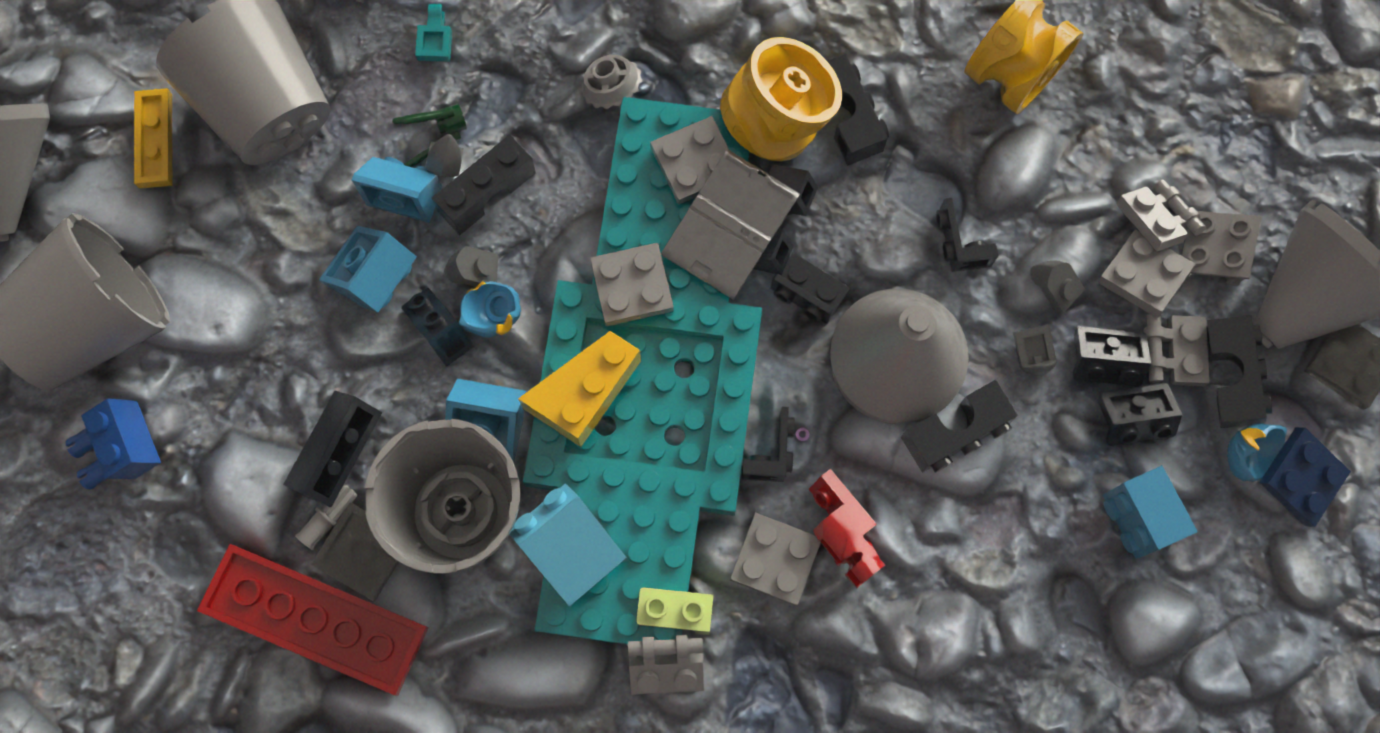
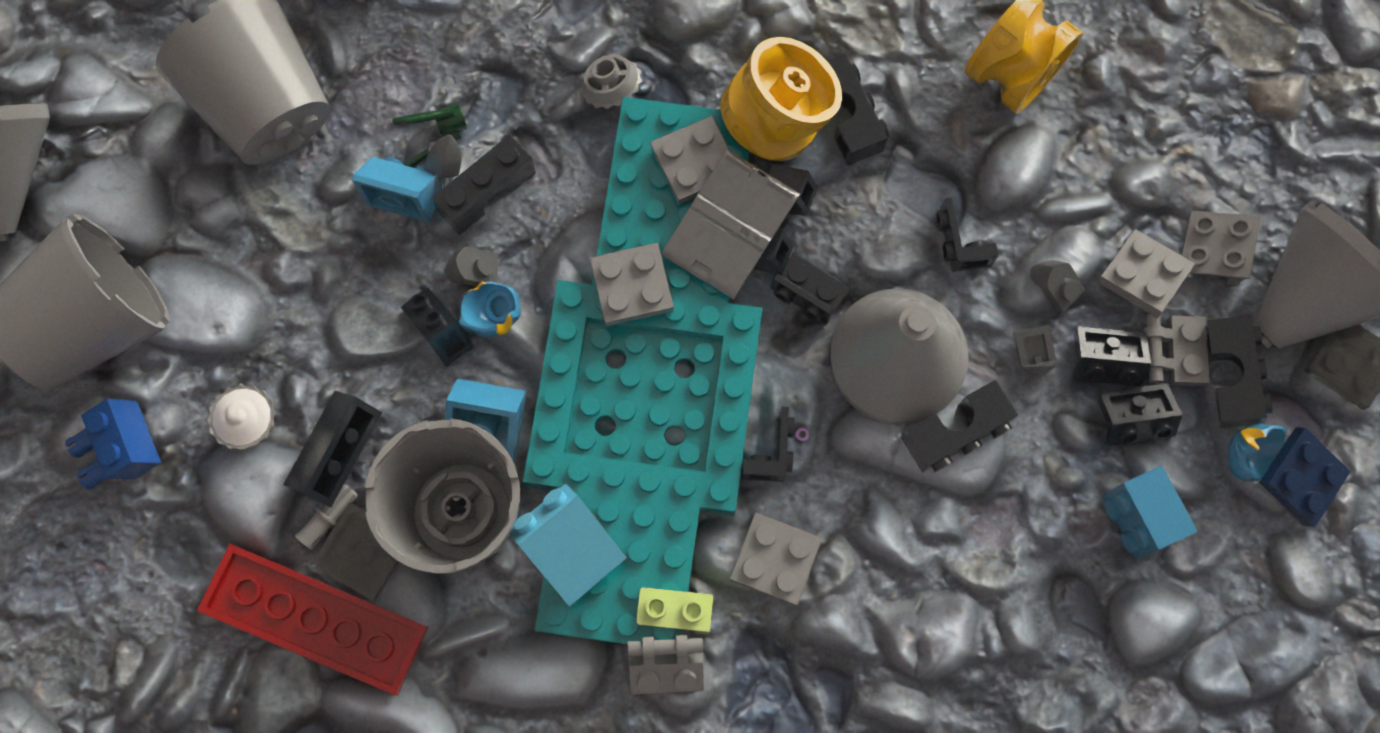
(153, 138): yellow plate -> none
(241, 417): none -> white piece
(369, 268): dark azure slope -> none
(434, 39): teal plate -> none
(583, 388): yellow wedge -> none
(844, 529): red plate -> none
(1154, 220): light grey plate -> none

